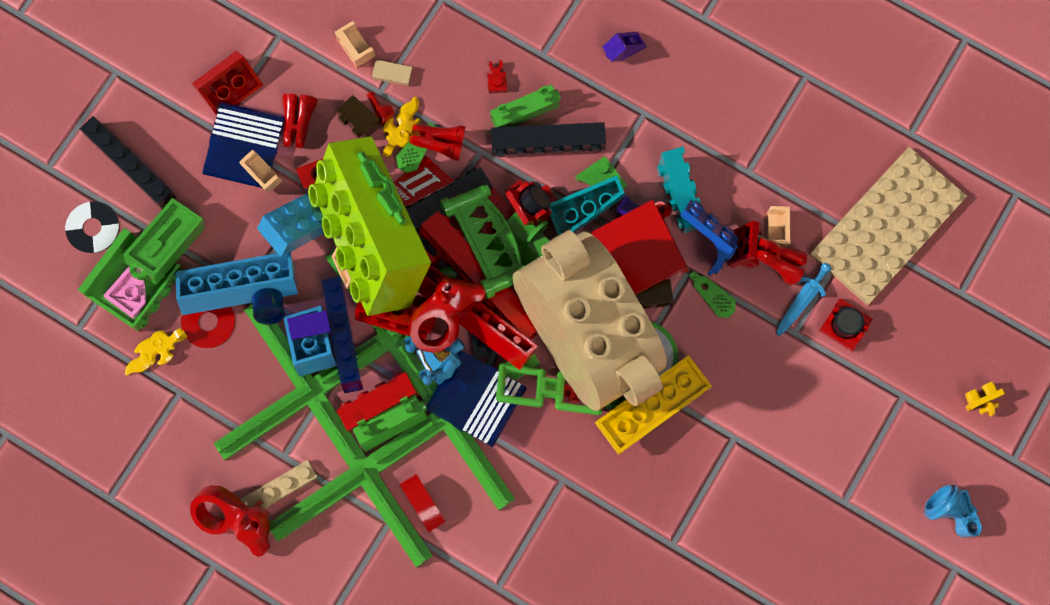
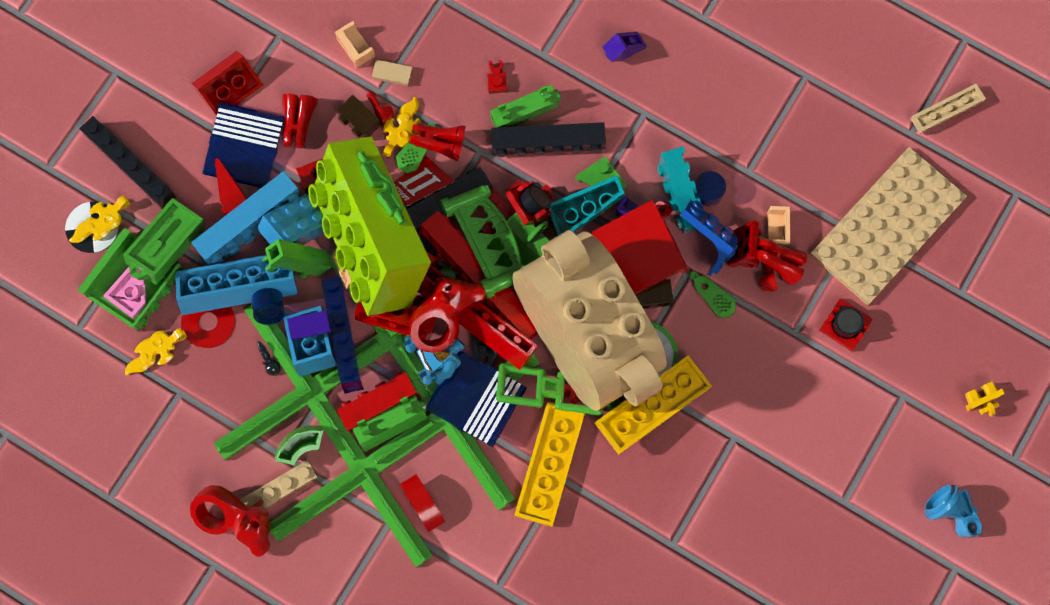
(108, 219): none -> yellow piece
(229, 191): none -> red slope
(241, 224): none -> dark azure brick
(260, 171): light nougat panel -> none
(271, 367): none -> black bar
(297, 258): none -> bright green brick
(298, 442): none -> bright green brick
(549, 465): none -> yellow plate
(710, 188): none -> clear blue piece
(768, 282): none -> red bar
(804, 297): dark azure sword -> none
(948, 108): none -> tan plate

